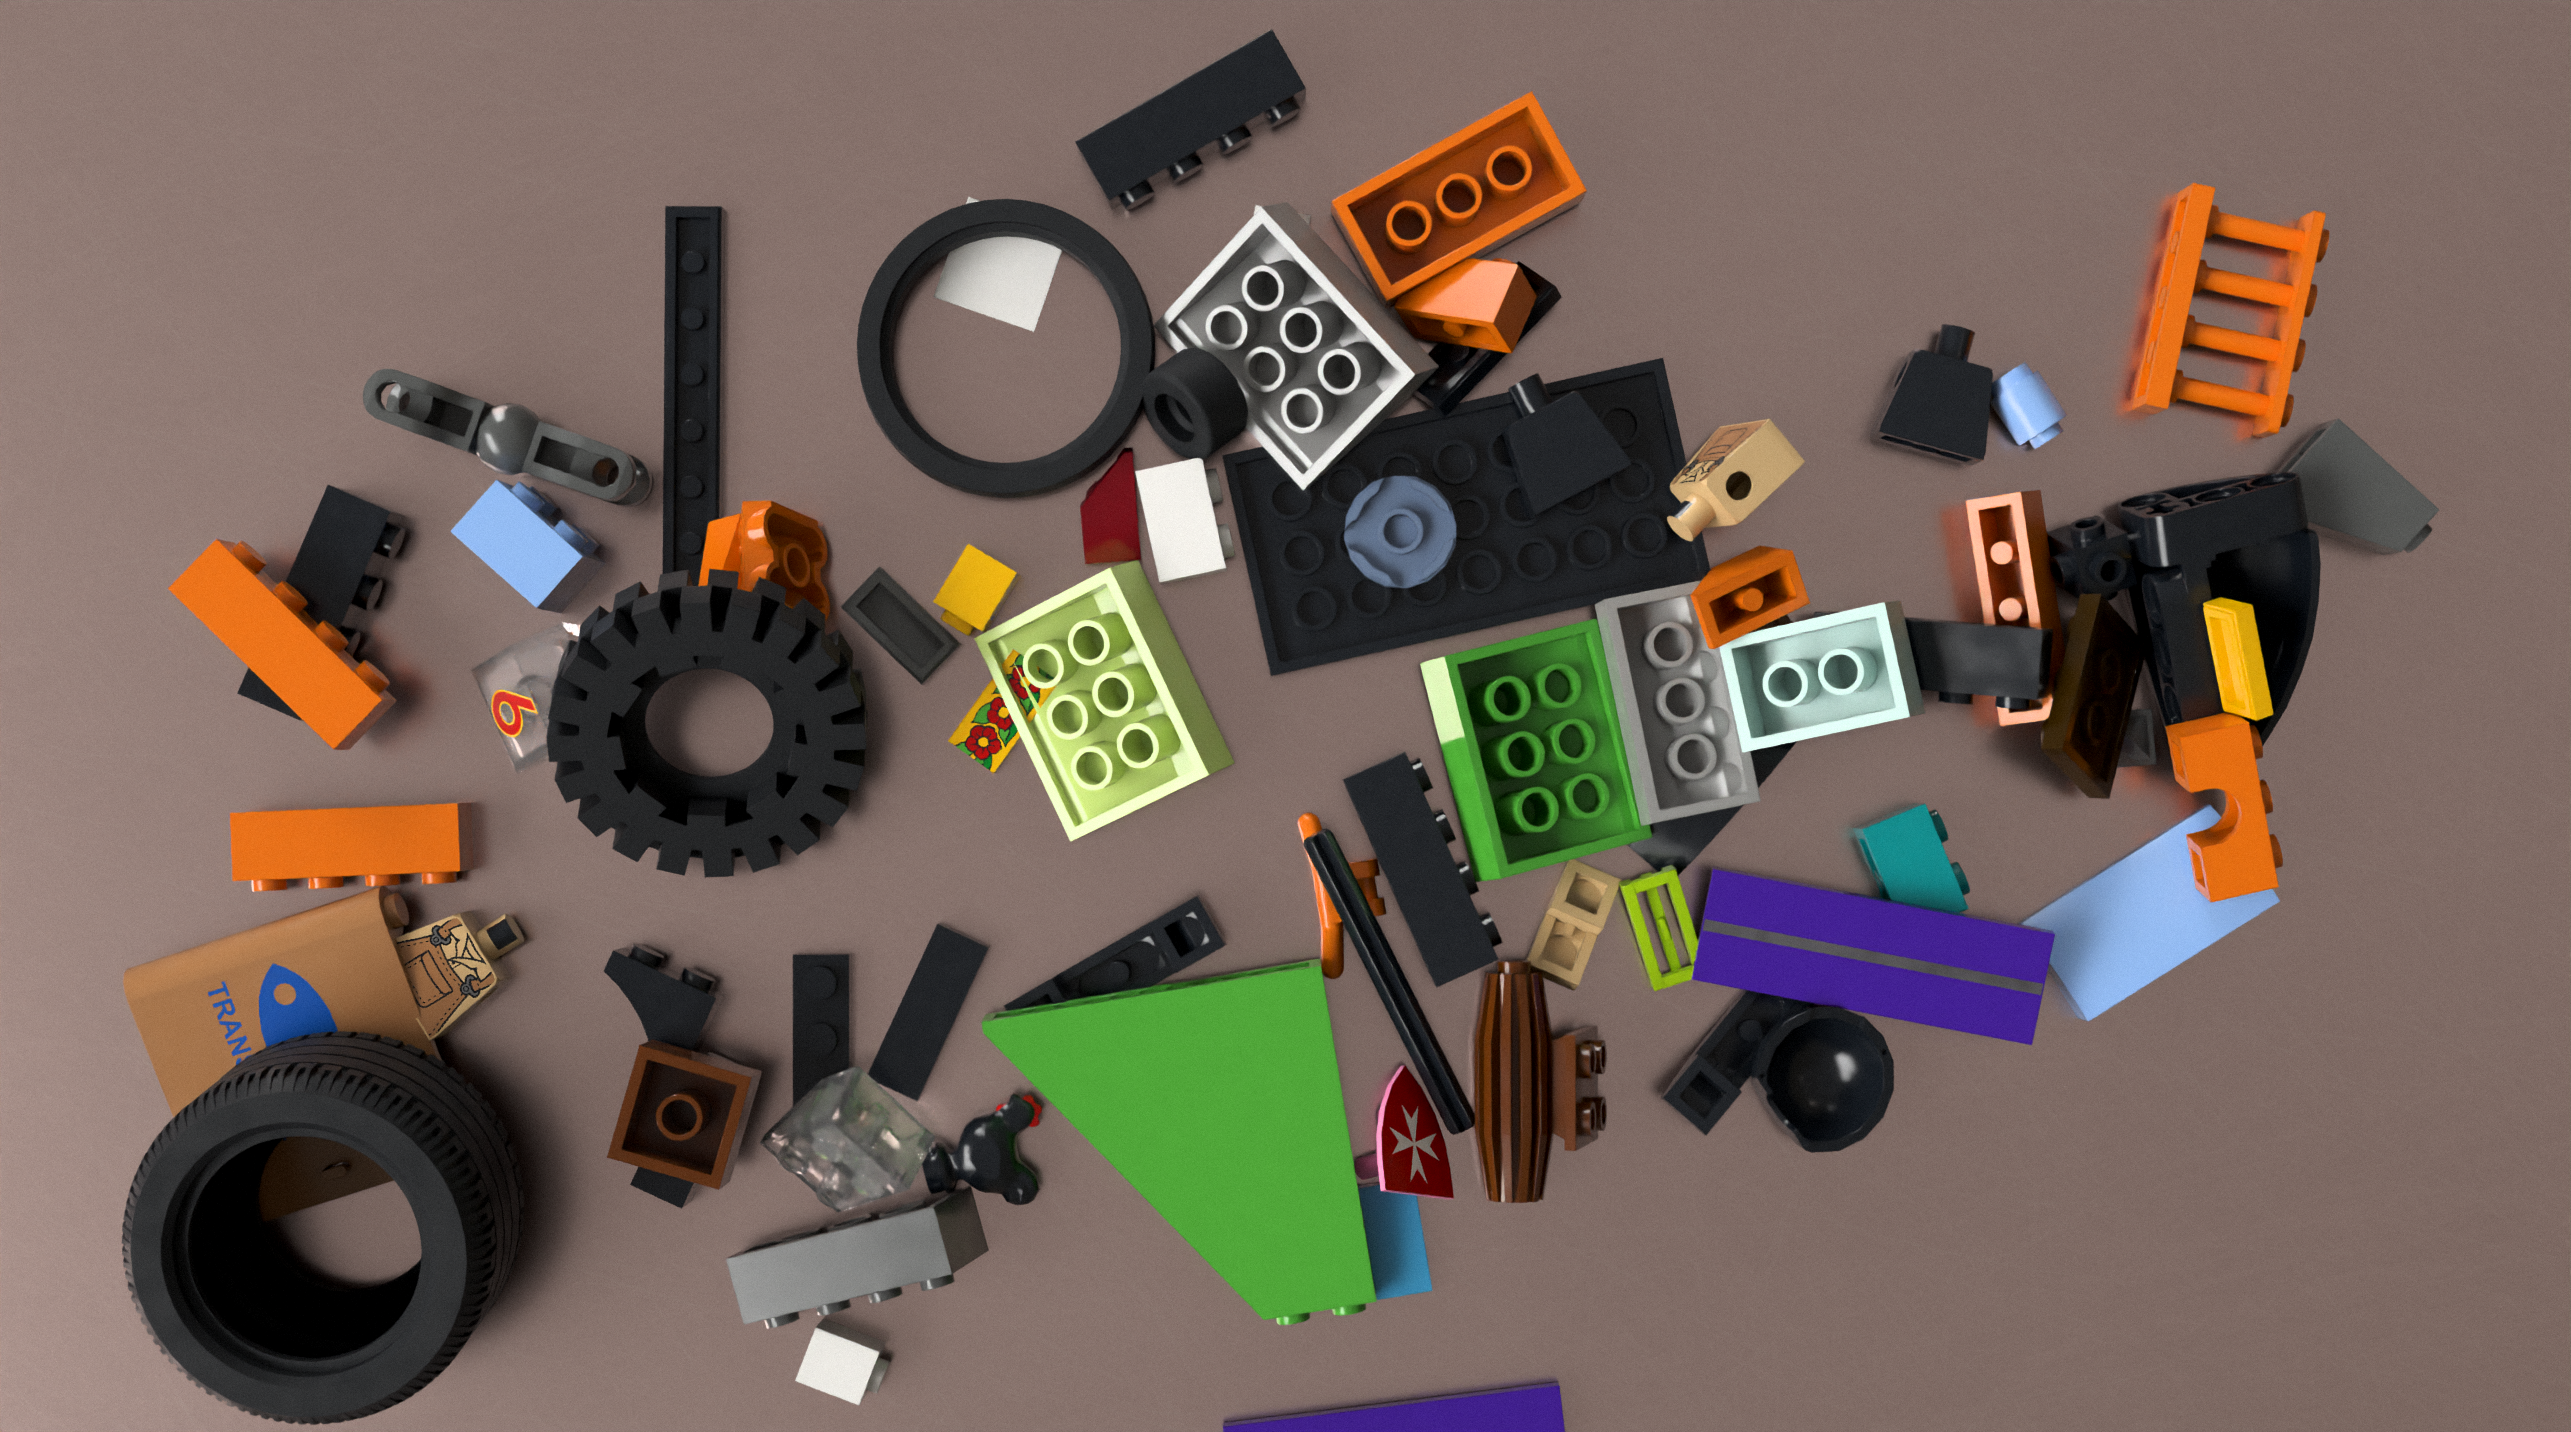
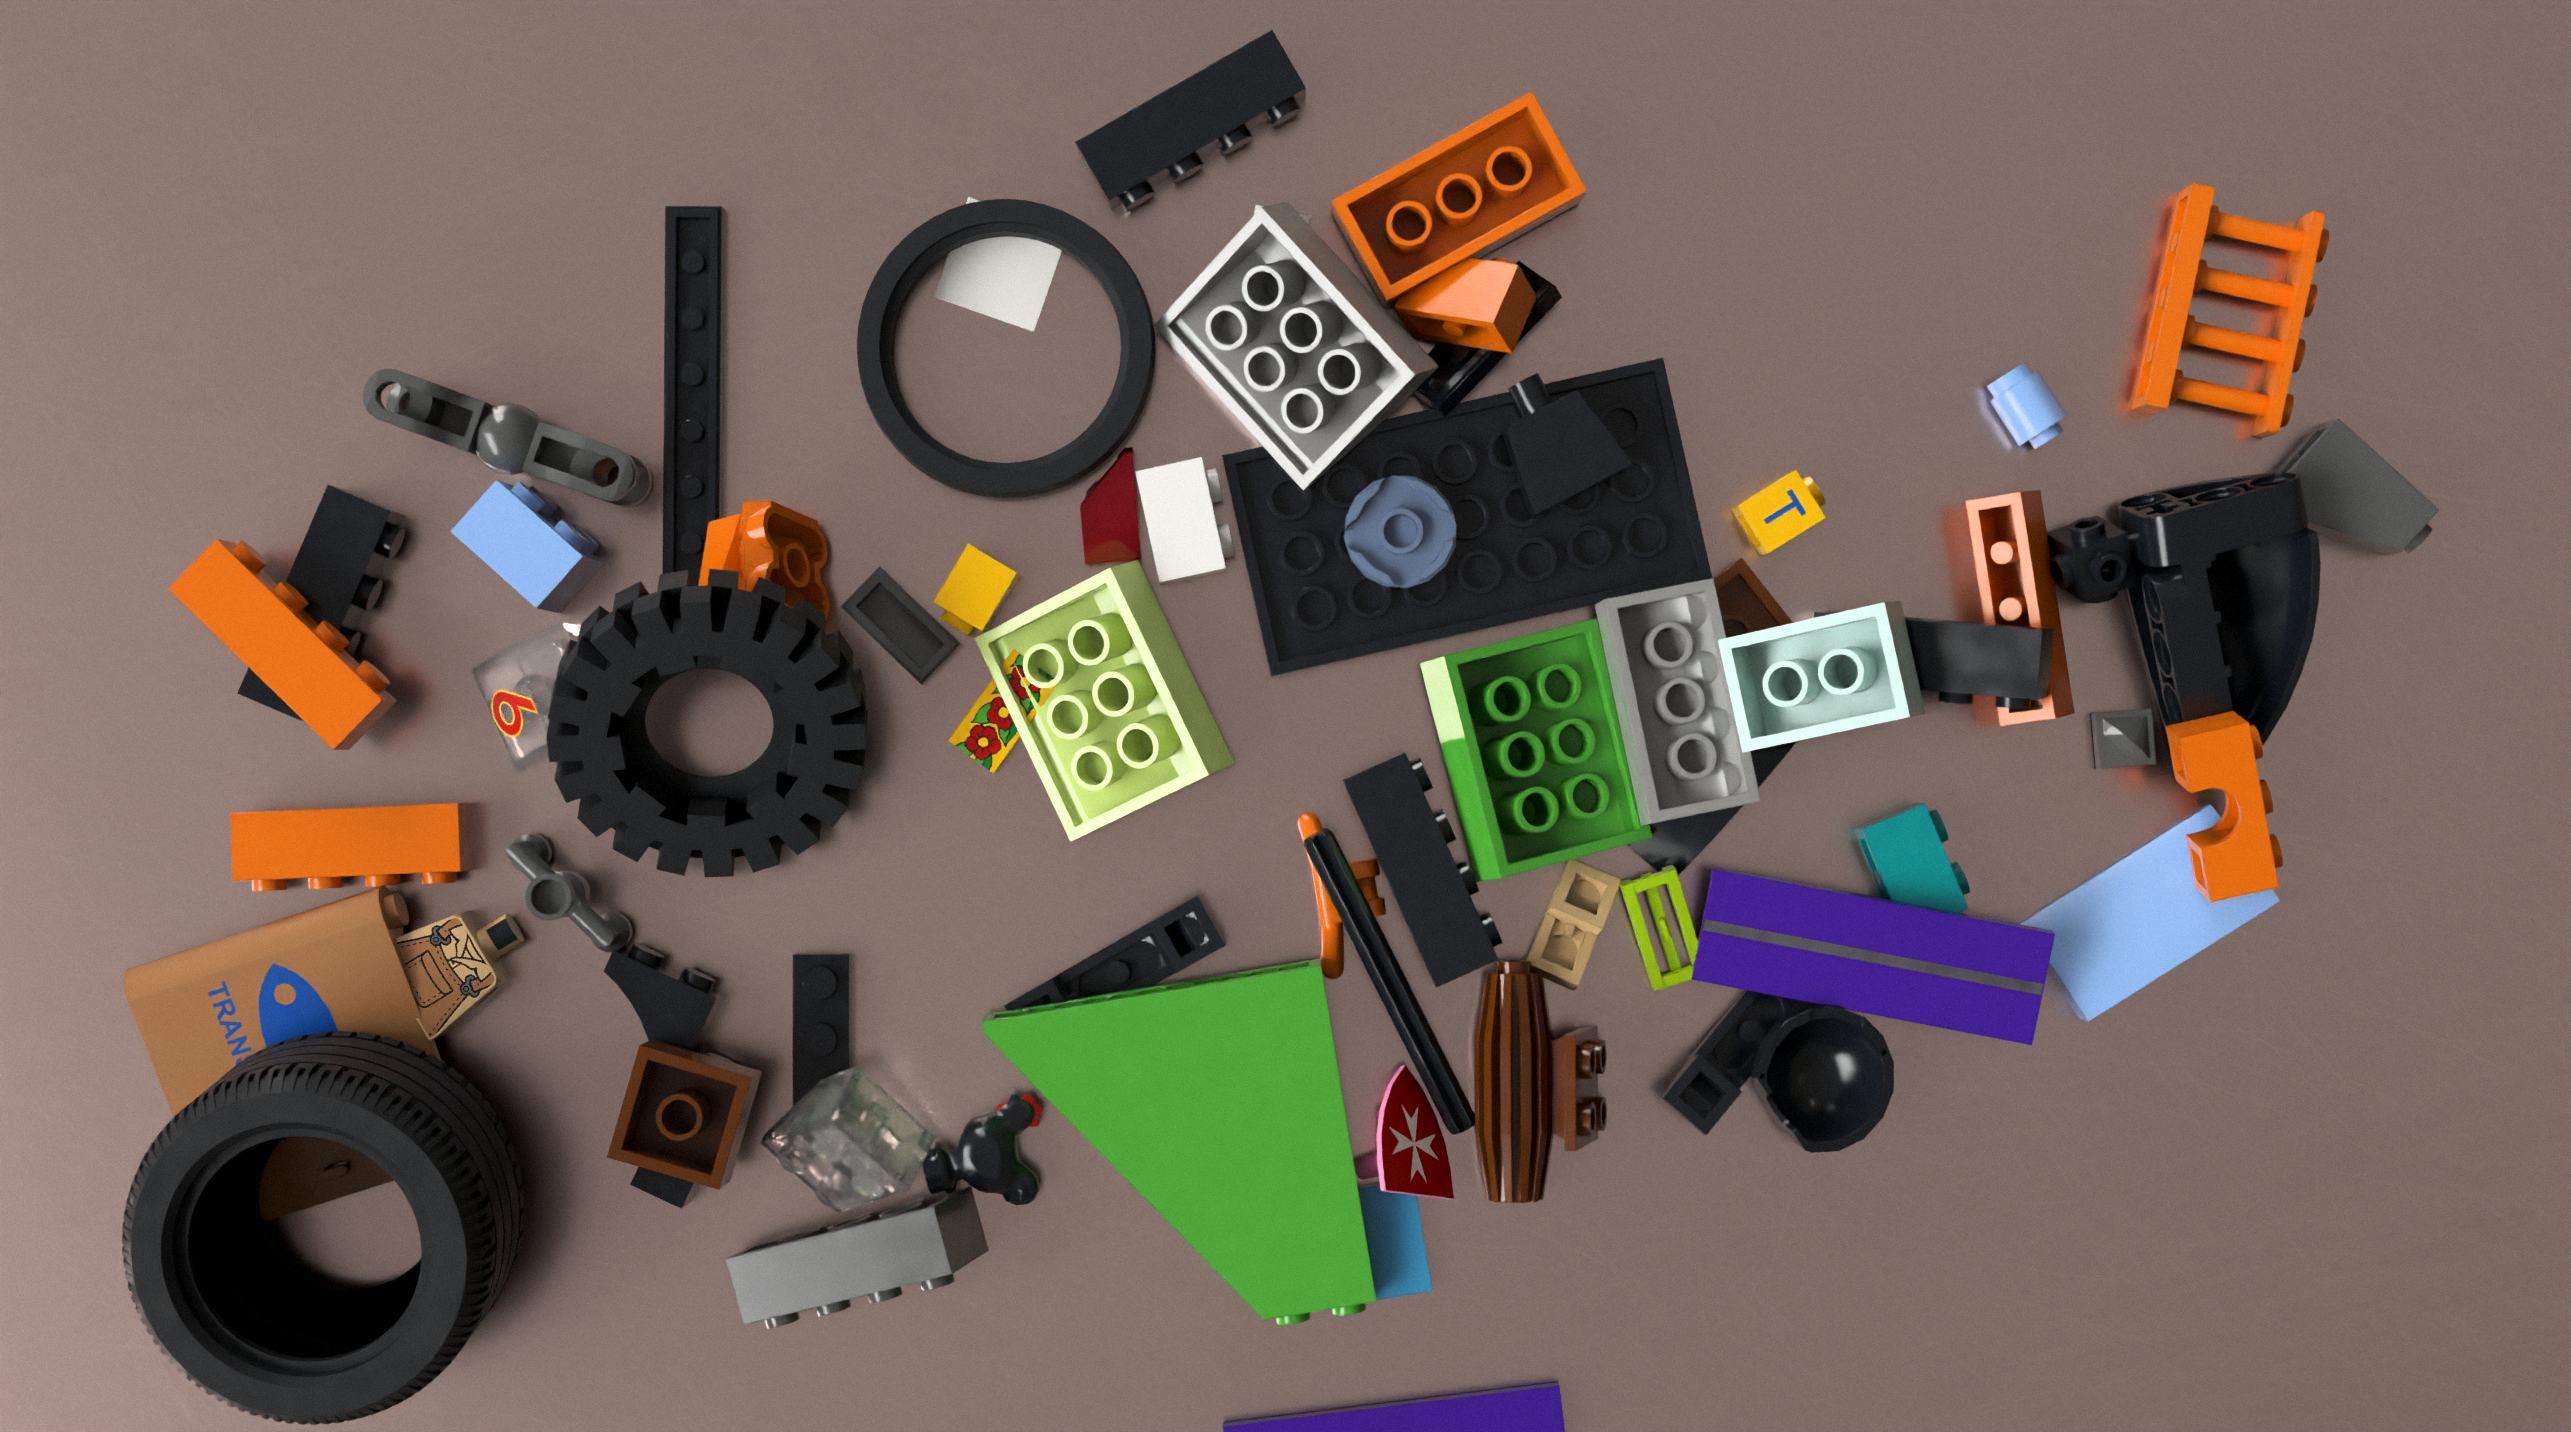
(564, 895): none -> dark grey piece
(843, 1362): white brick -> none
(928, 1011): black tile -> none
(1194, 403): black tyre -> none
(1731, 476): tan torso -> none
(1748, 593): orange slope -> none
(1780, 512): none -> yellow brick
(1939, 401): black torso -> none
(2093, 696): dark brown plate -> none
(2238, 658): yellow tile -> none

